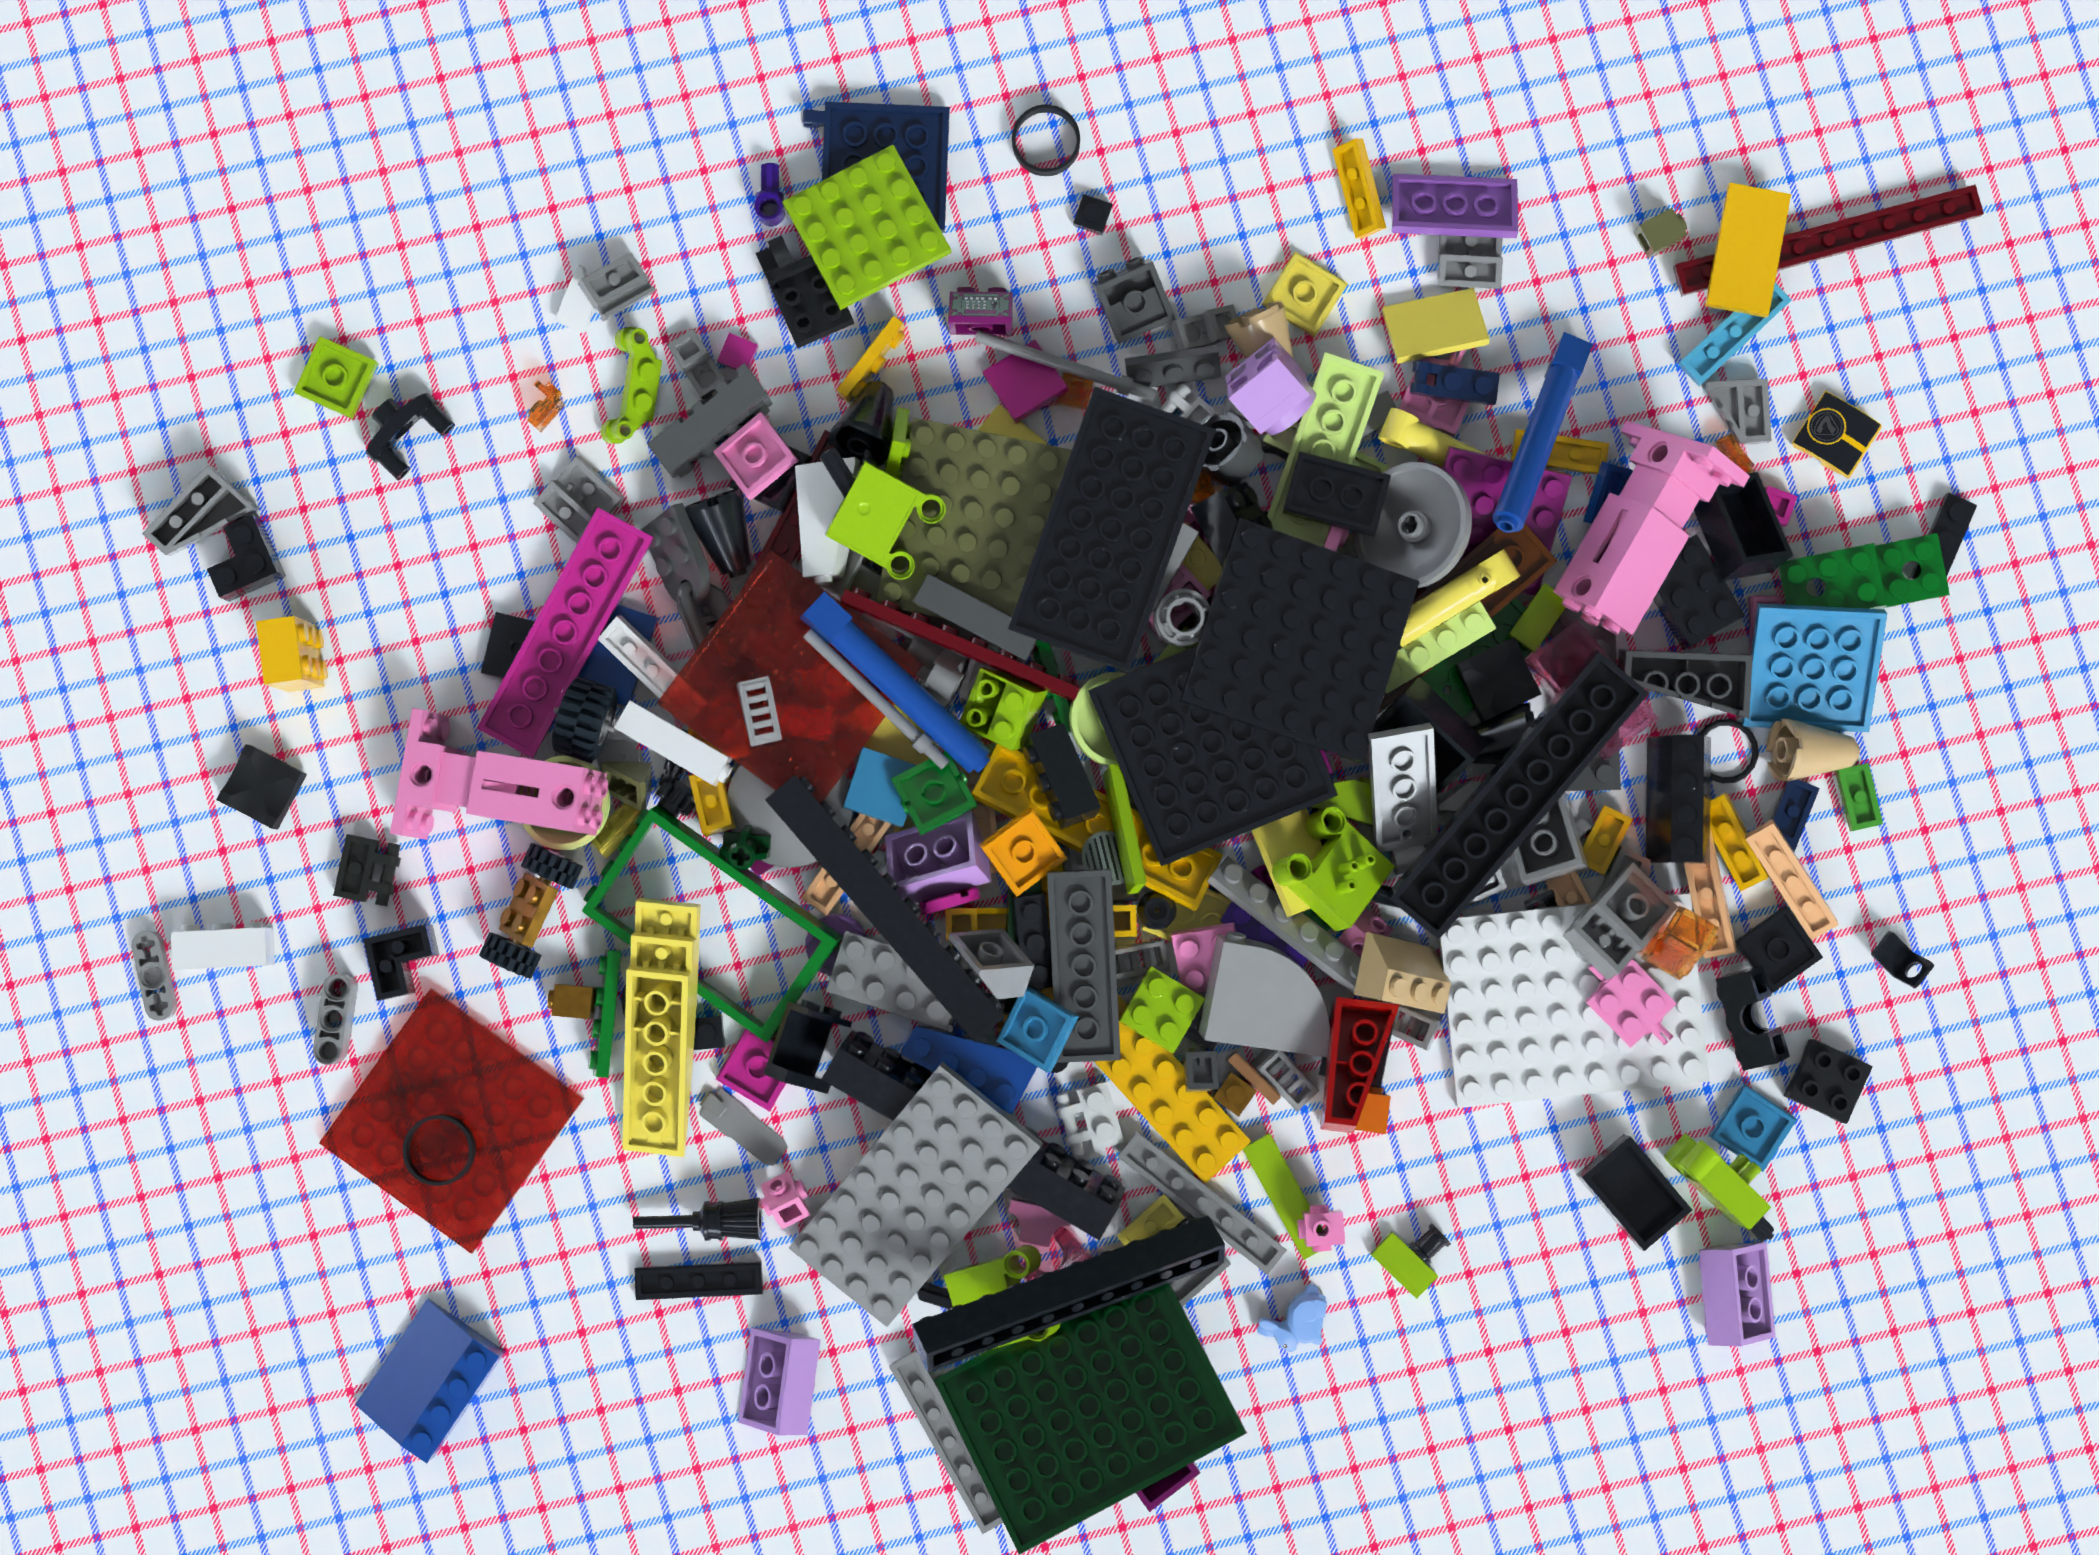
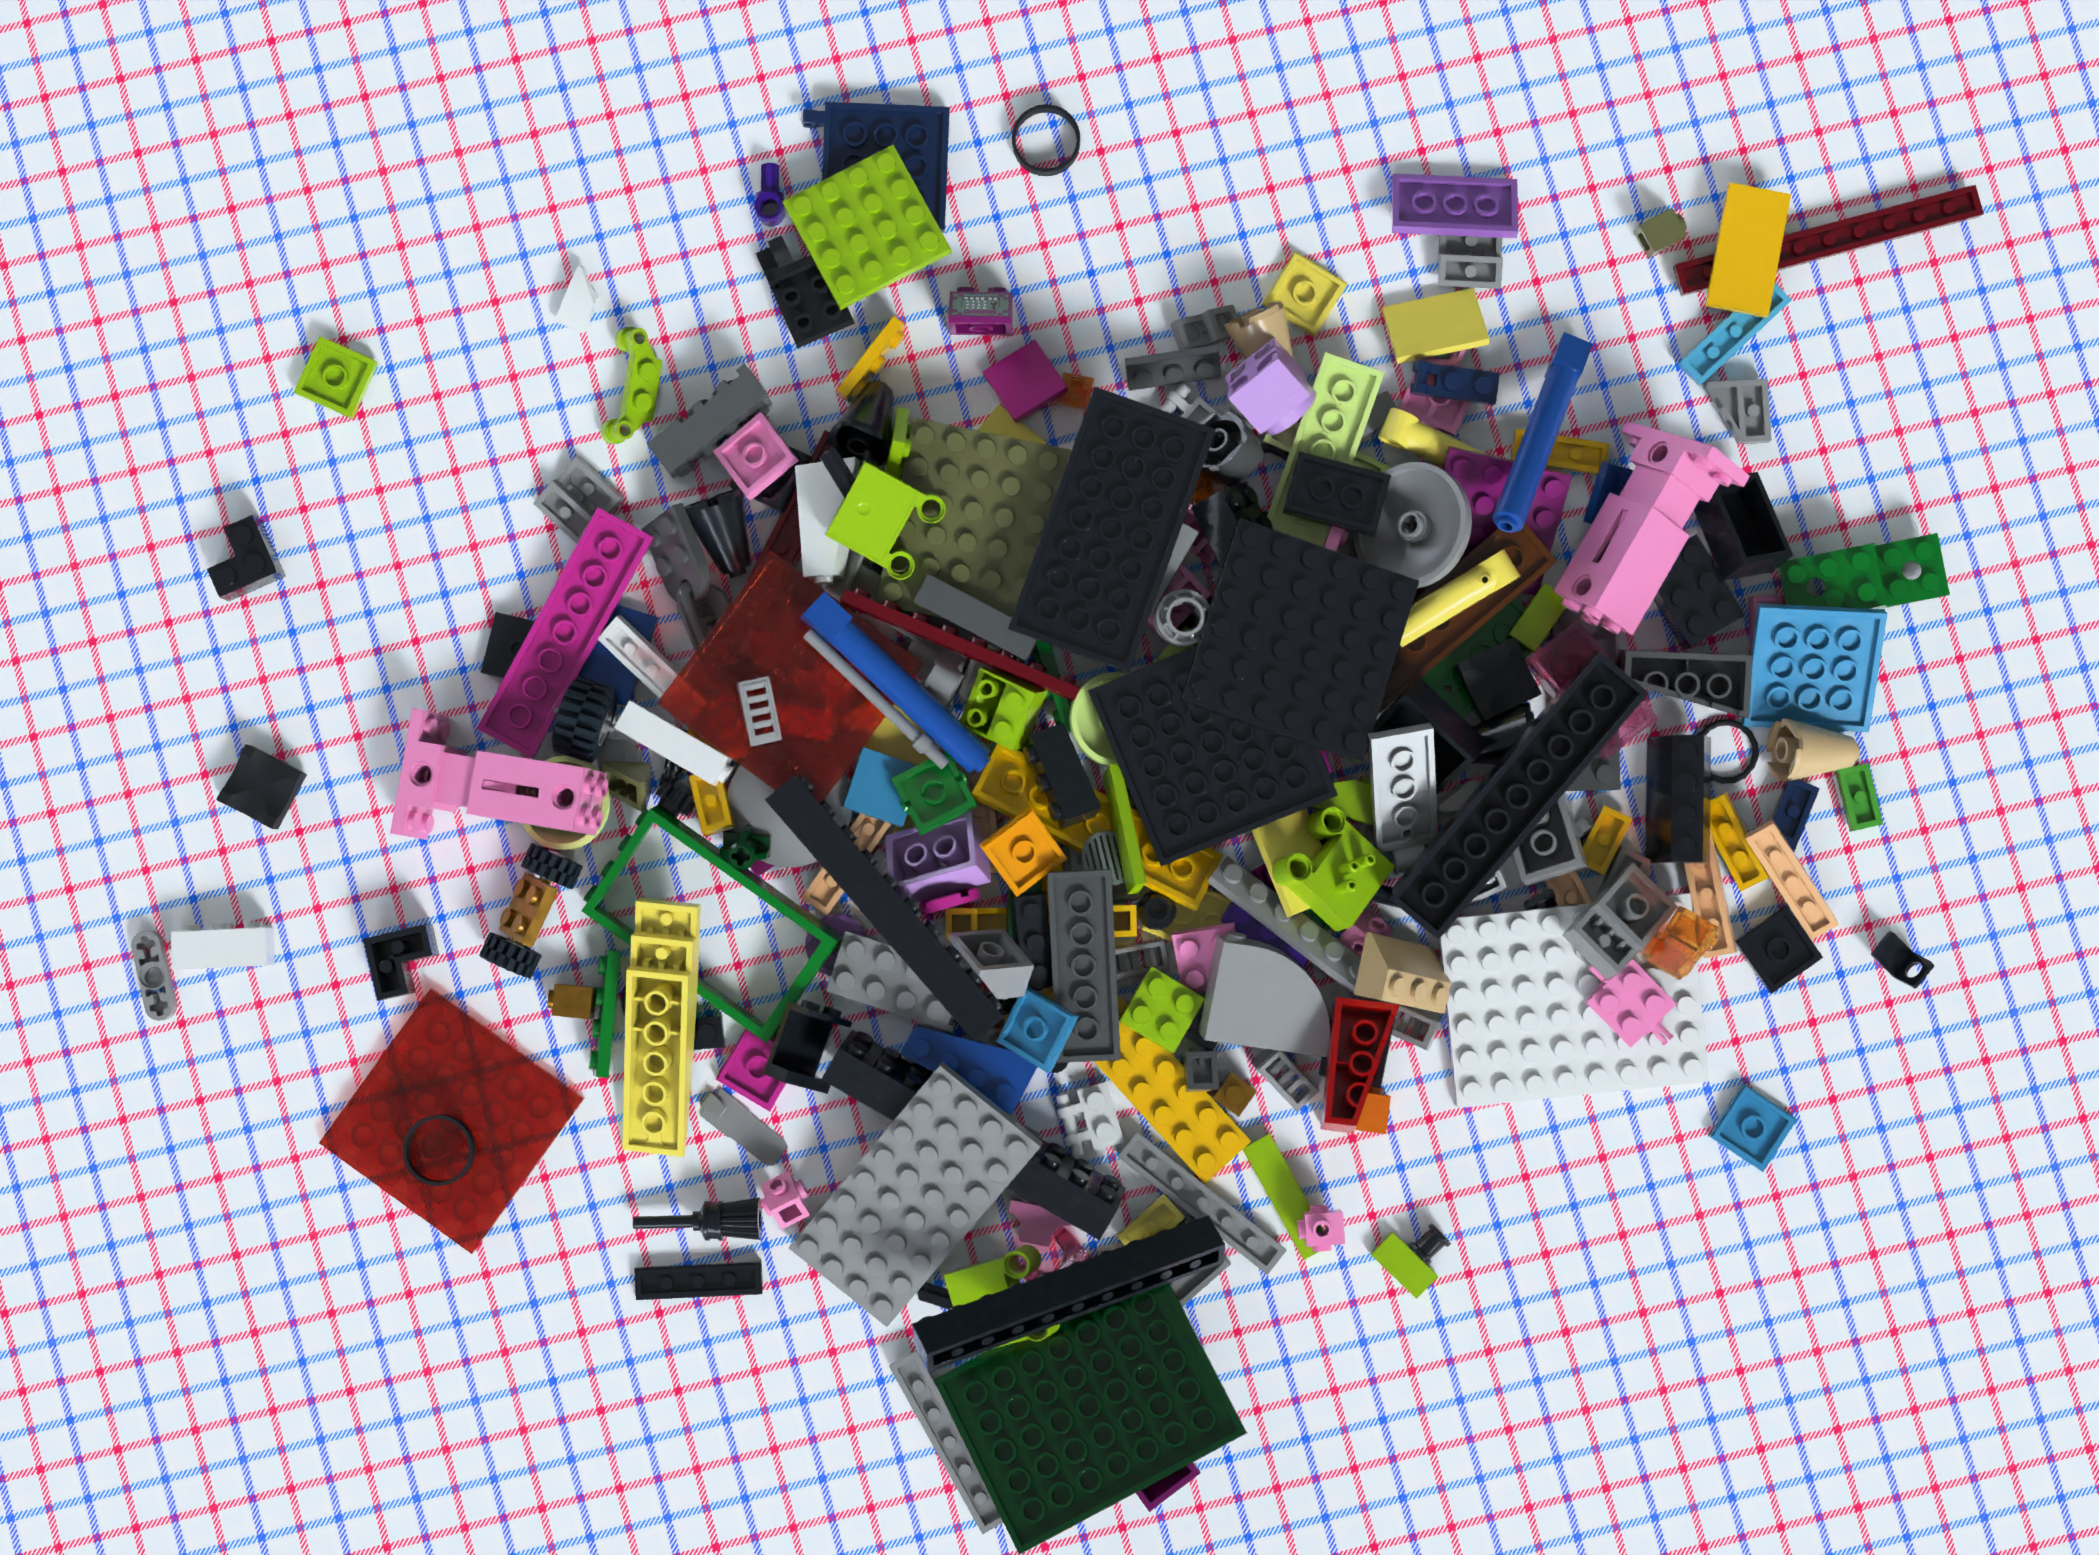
(198, 512): light grey wedge -> none
(291, 654): yellow brick -> none
(324, 1030): light grey beam -> none
(357, 870): pearl dark grey plate -> none
(396, 422): black connector -> none
(429, 1380): blue slope -> none
(545, 411): clear orange bracket -> none
(615, 829): light yellow plate -> none
(616, 286): light grey plate -> none
(696, 363): light grey slope -> none
(737, 352): dark pink tile -> none
(779, 1381): lavender slope -> none
(1092, 214): black plate -> none
(1123, 384): light grey bar -> none
(1133, 299): dark grey plate -> none
(1203, 563): light yellow plate -> none
(1253, 1077): medium nougat tile -> none
(1302, 1320): light blue animal -> none
(1359, 188): yellow plate -> none
(1439, 644): yellowish green plate -> none
(1634, 1192): black piece -> none
(1723, 1184): lime piece -> none
(1733, 451): clear orange cone -> none
(1737, 1294): lavender slope -> none
(1753, 1043): black arch -> none
(1782, 504): dark pink plate -> none
(1828, 1081): black brick -> none
(1837, 434): black slope -> none
(1951, 525): black plate -> none

